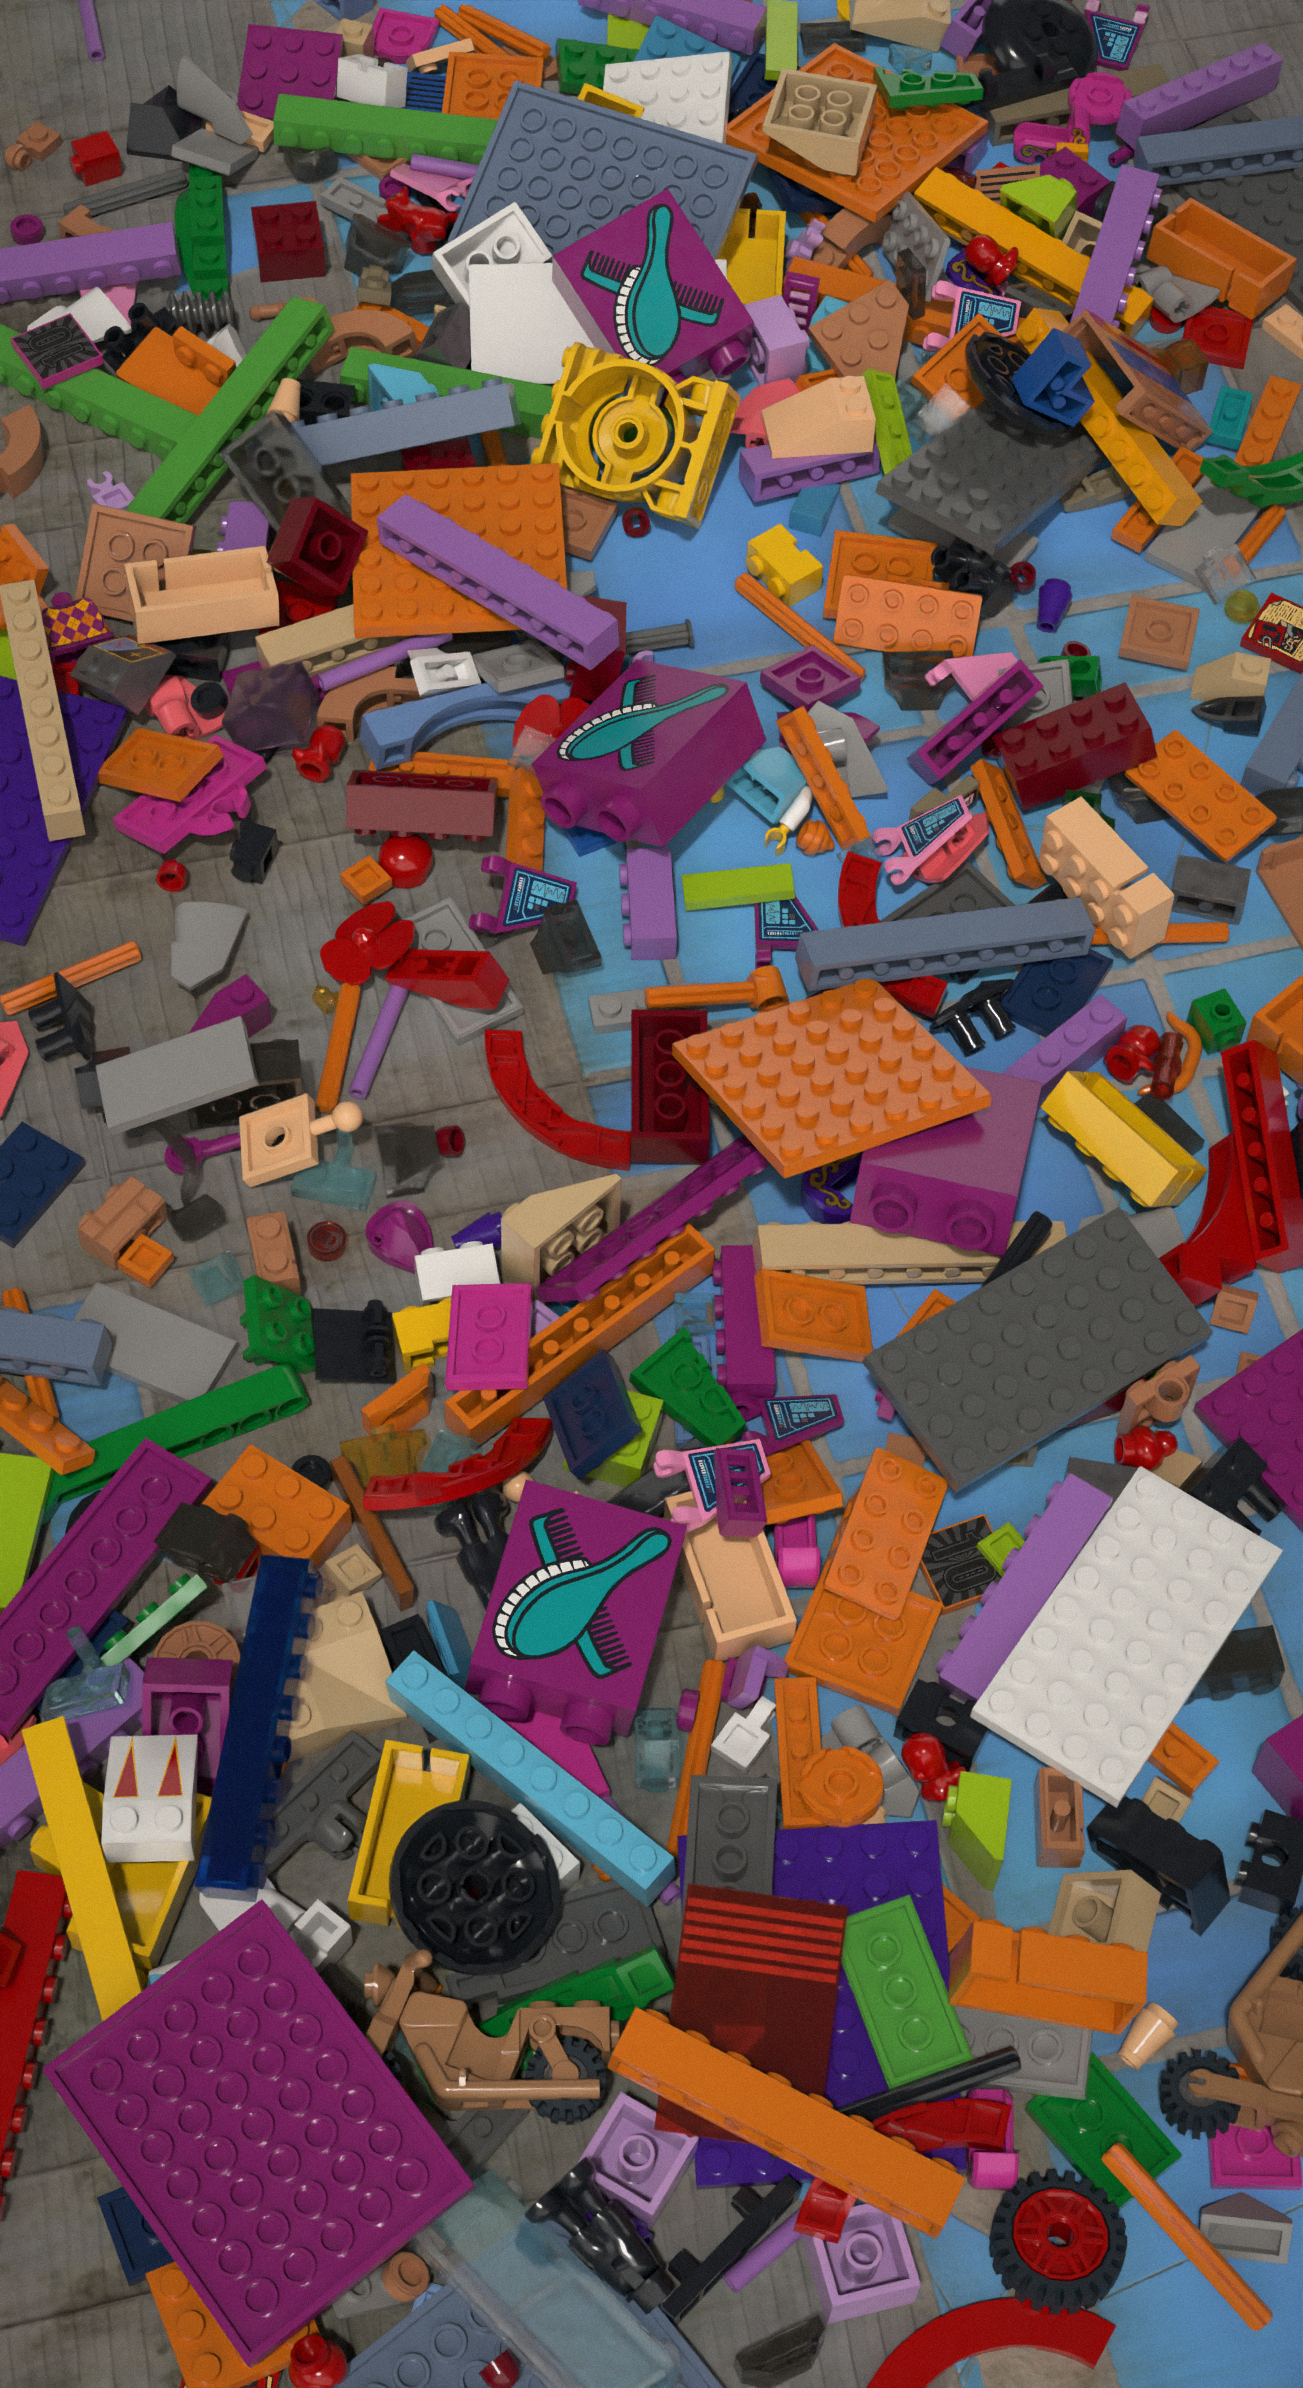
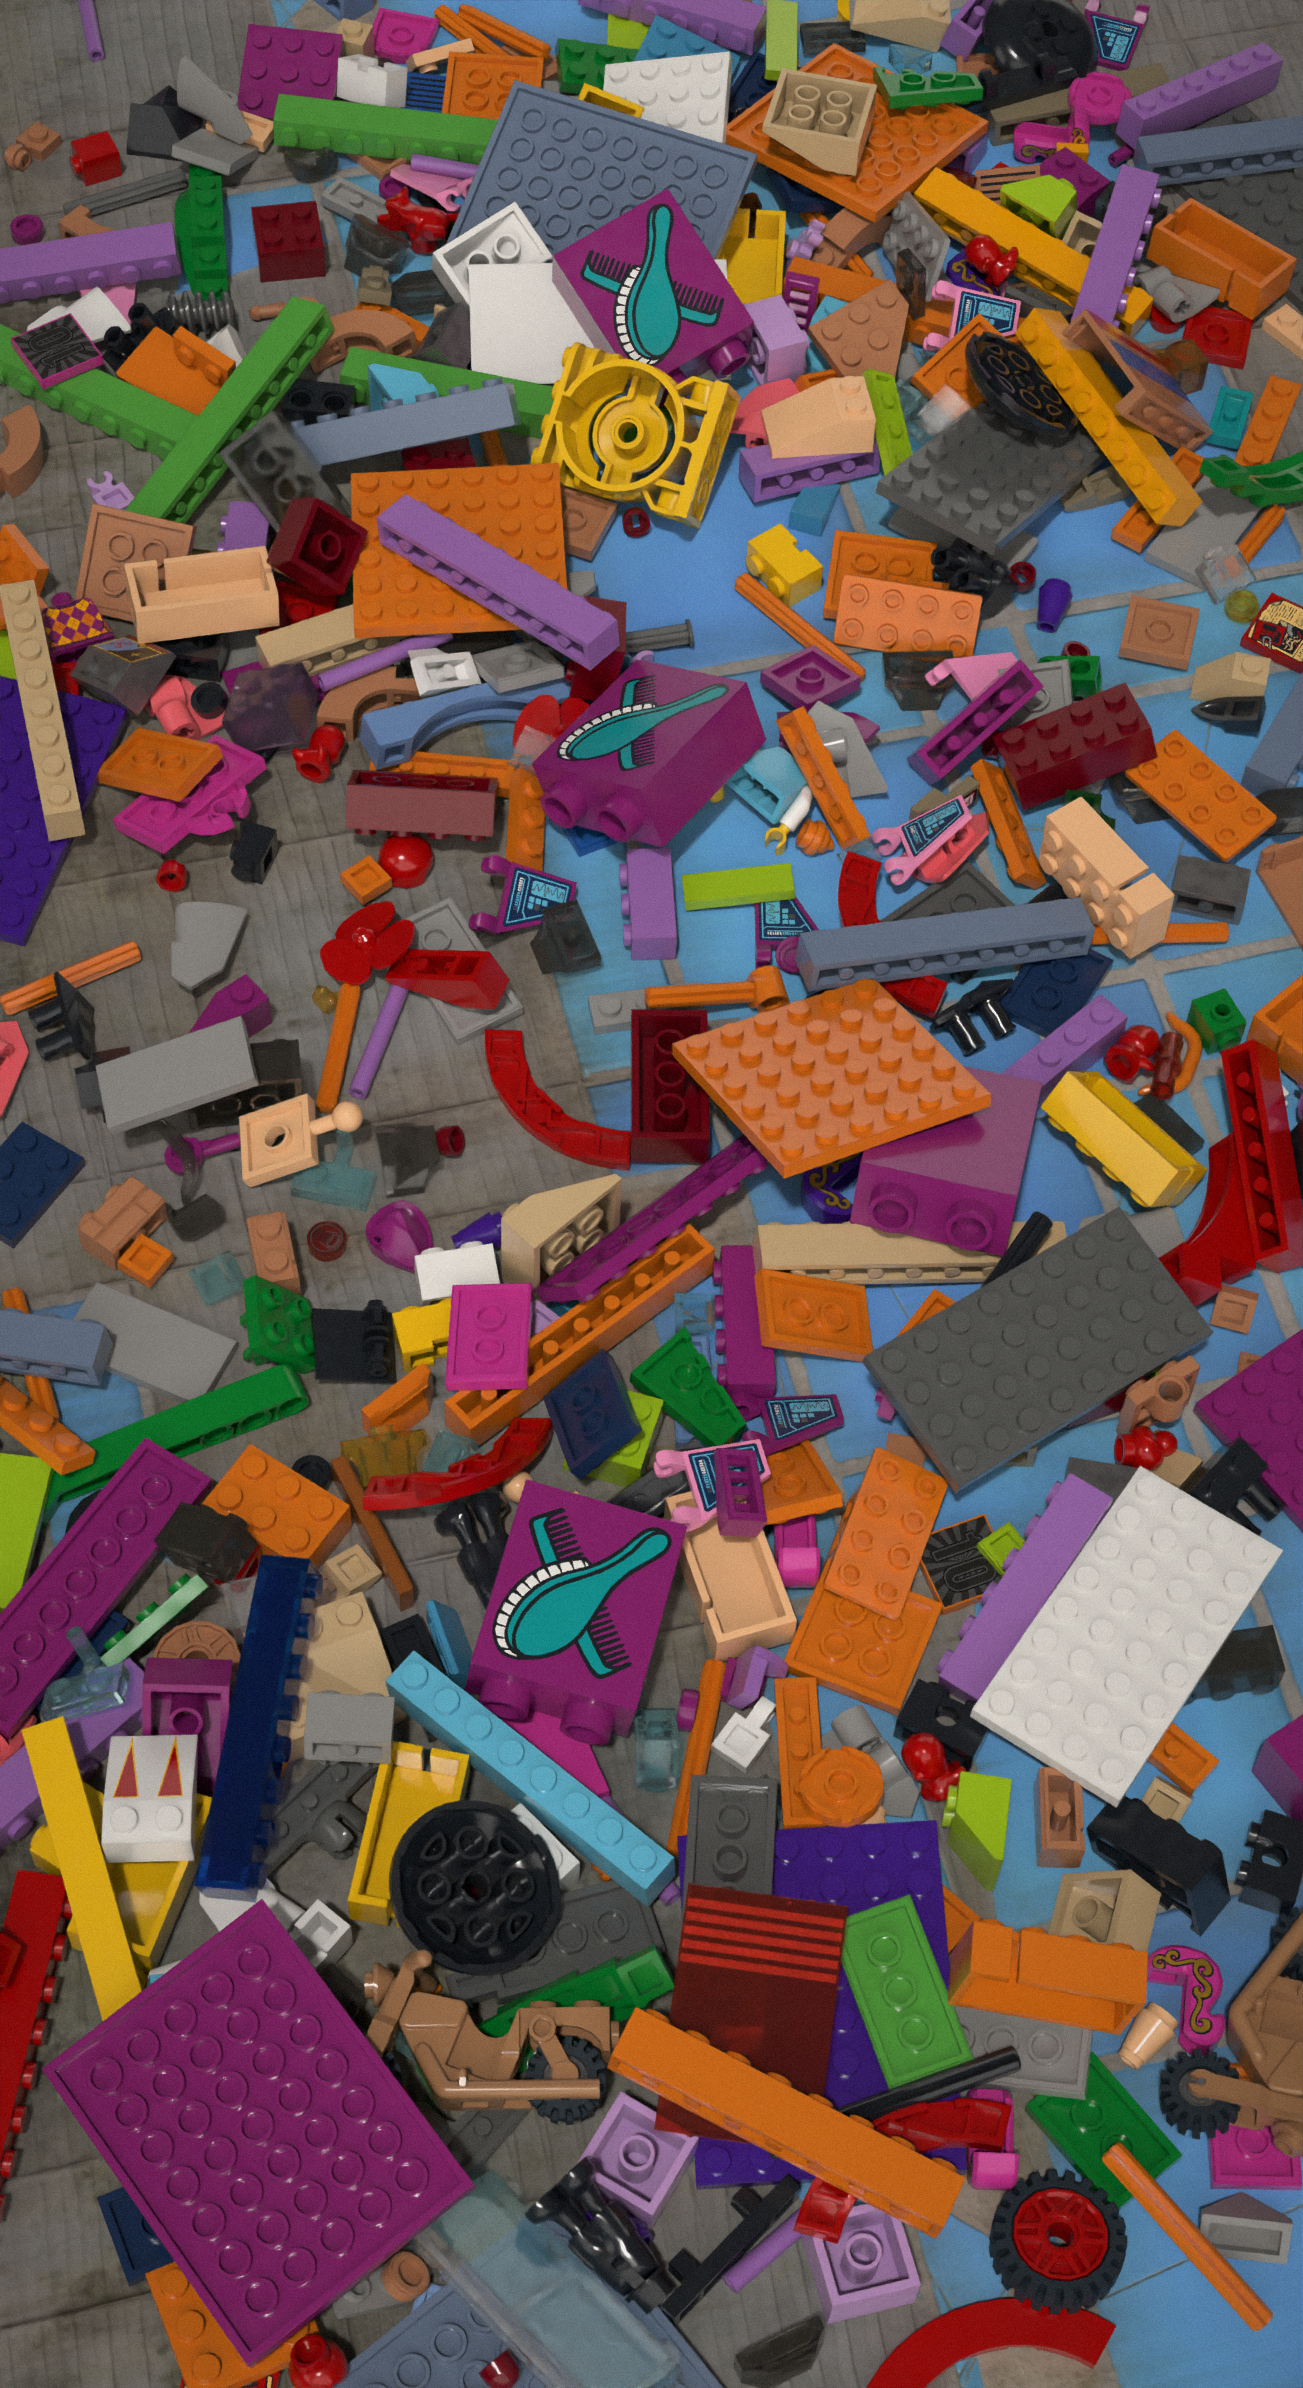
(287, 399): light nougat cone -> none
(349, 1728): none -> light grey brick
(786, 953): none -> magenta plate
(1054, 380): blue brick -> none
(1200, 1993): none -> dark pink animal

